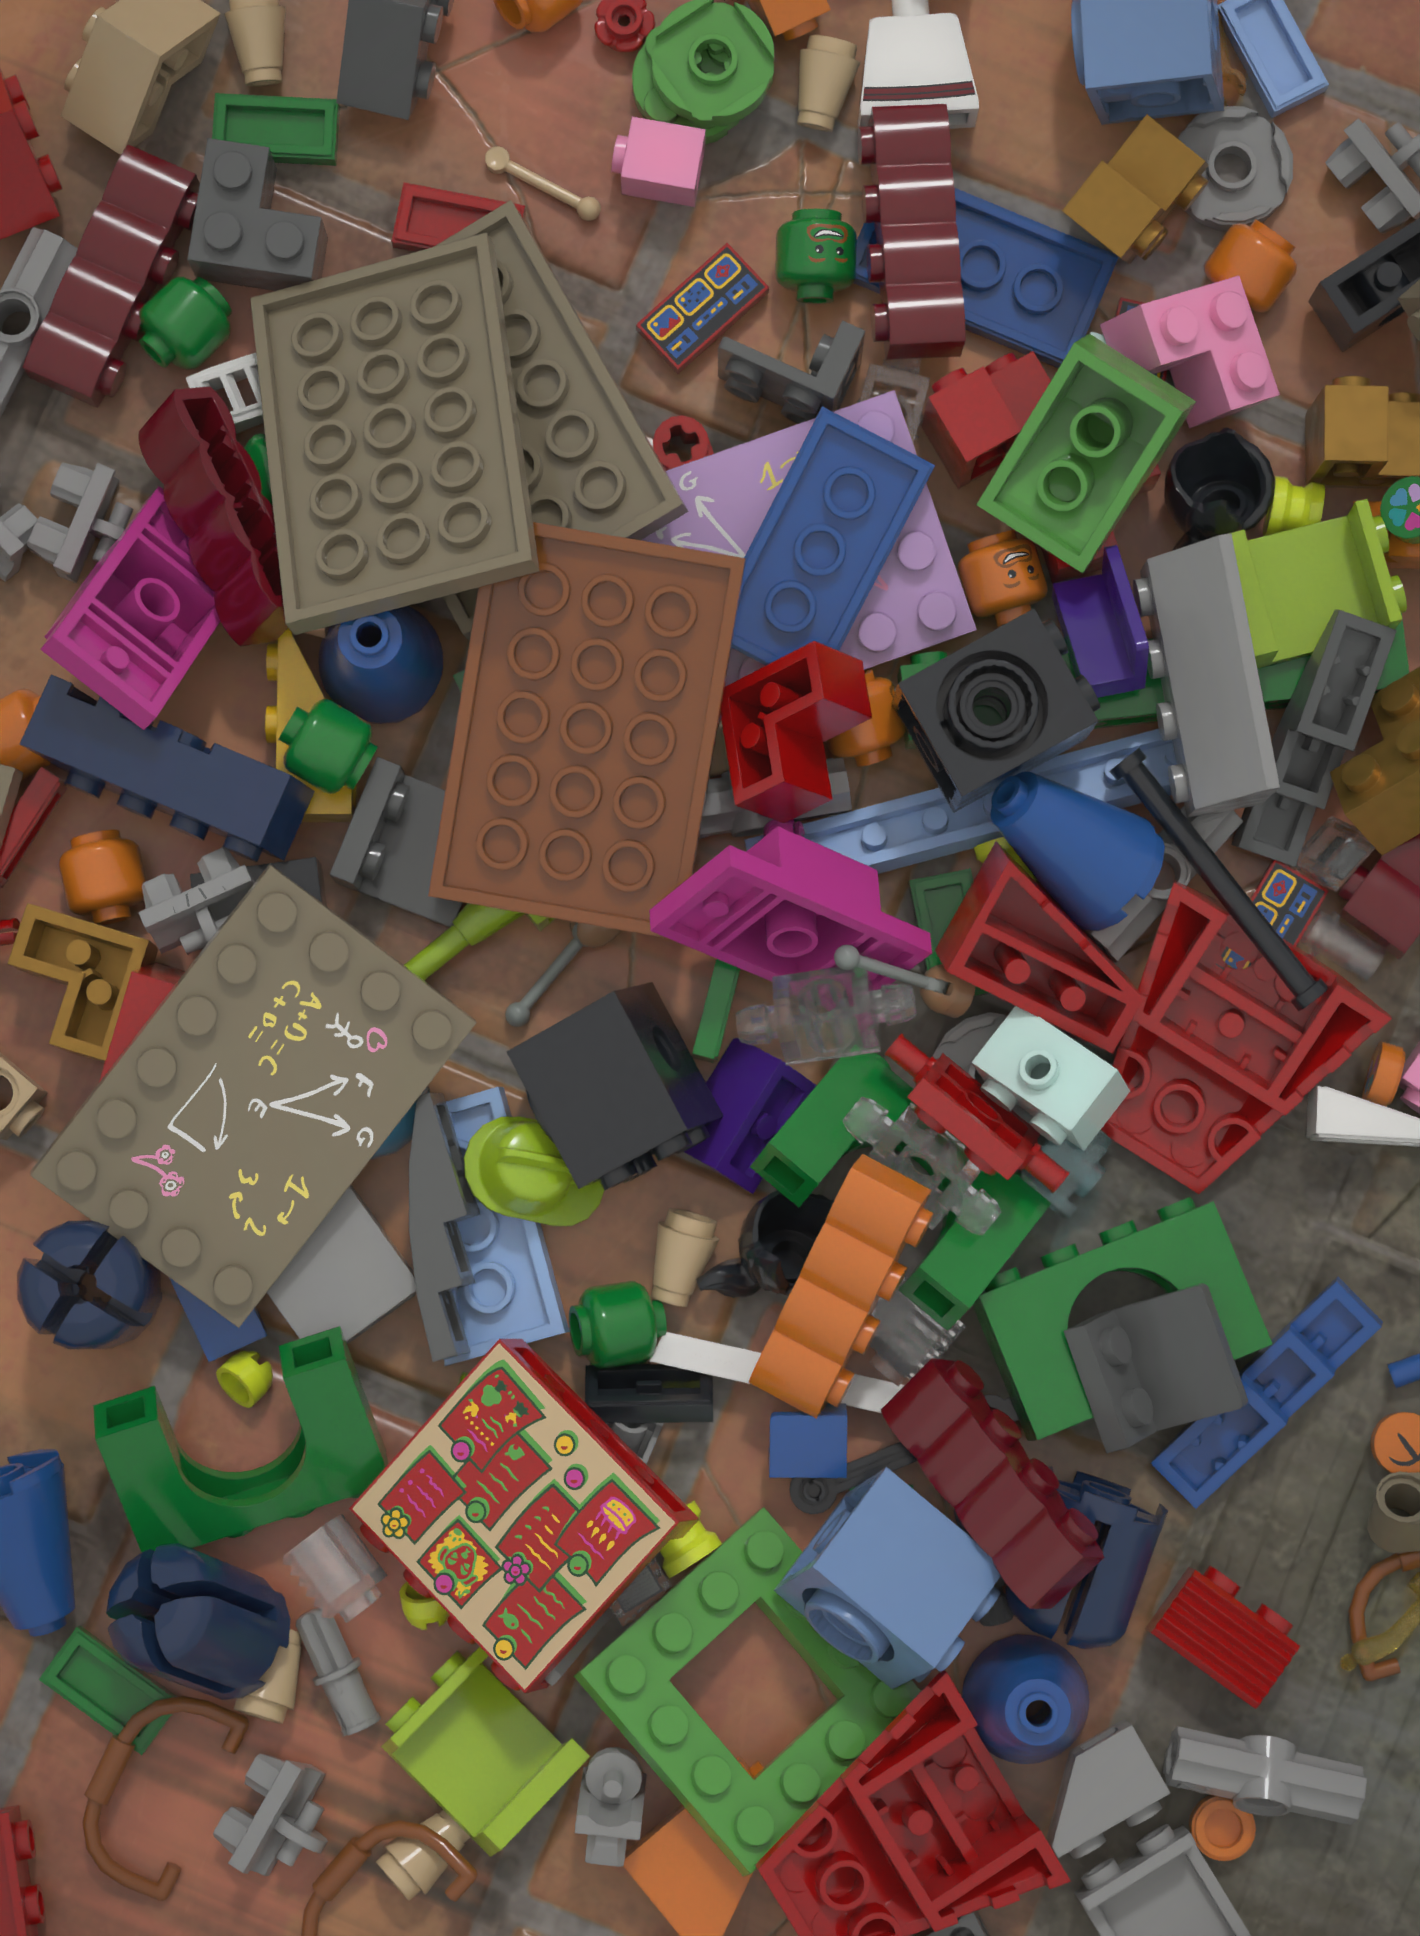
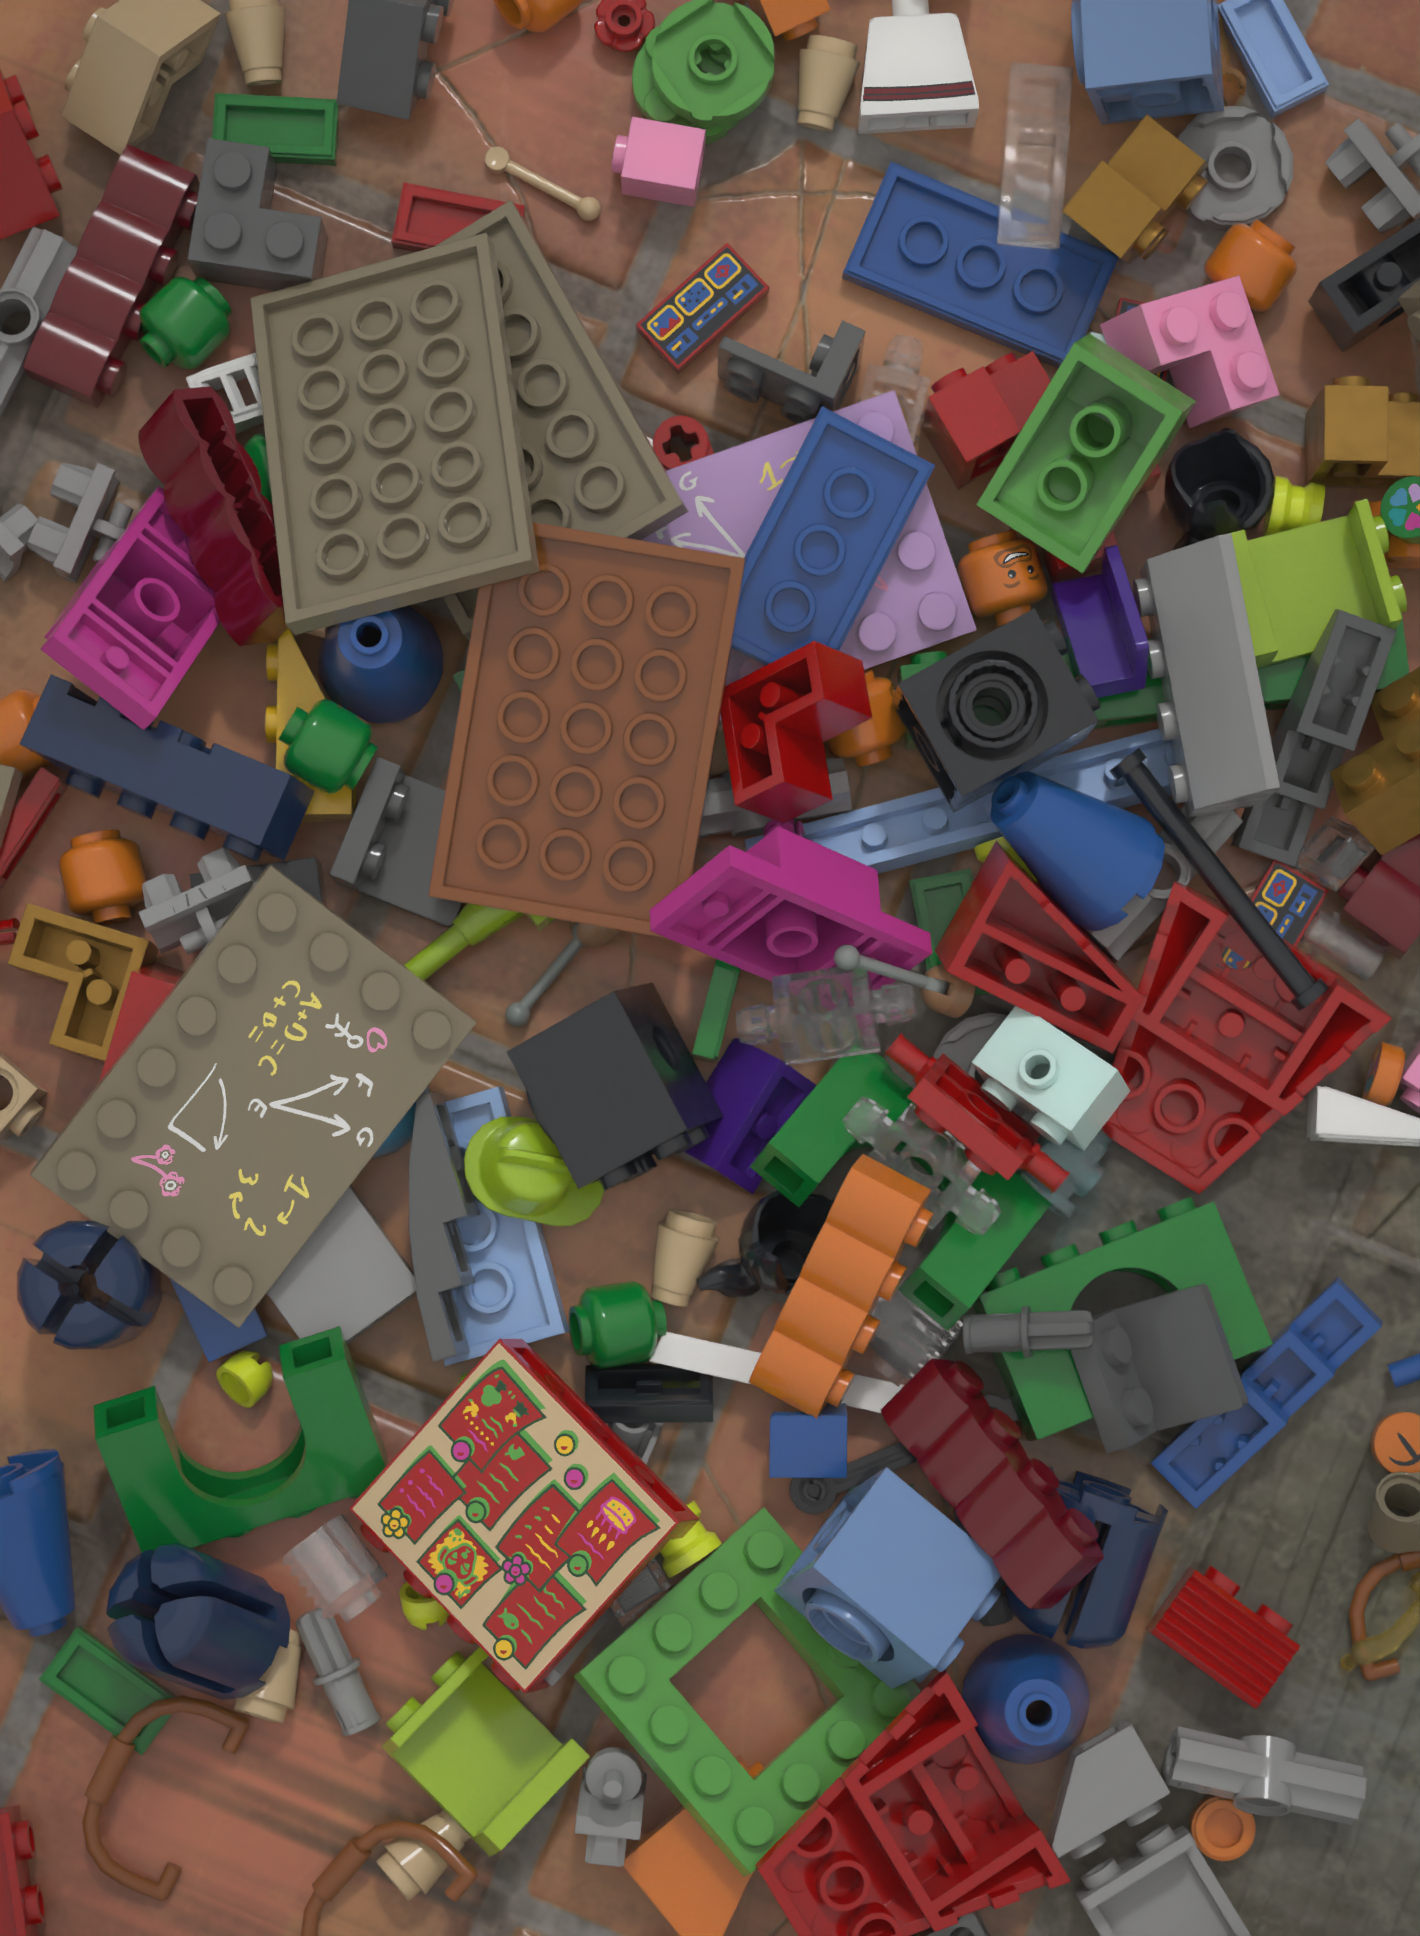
(282, 1821): light grey hips -> none
(816, 255): green head -> none
(914, 232): dark red brick -> none
(1028, 1331): none -> dark grey axle
(1034, 155): none -> clear slope

